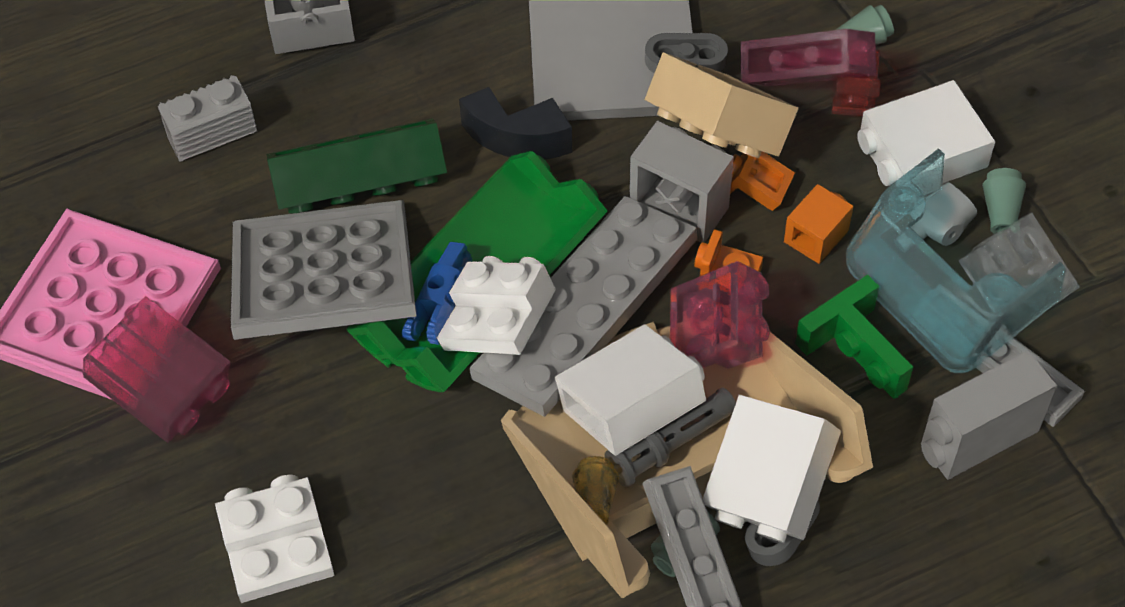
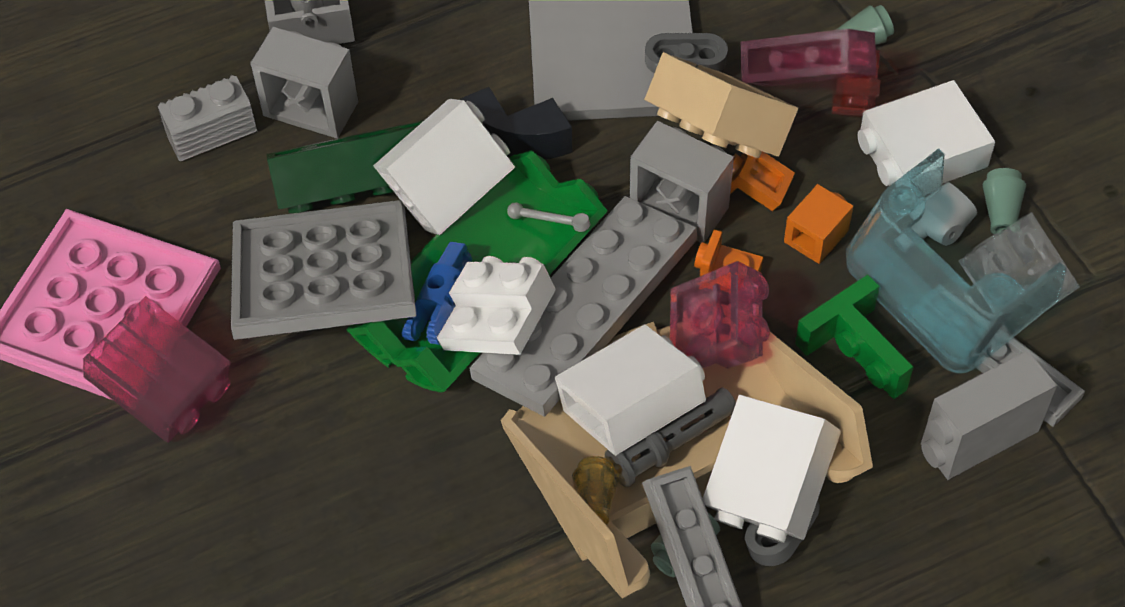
(273, 538): white plate -> none
(305, 82): none -> light grey brick
(445, 165): none -> white brick
(580, 221): none -> light grey hinge

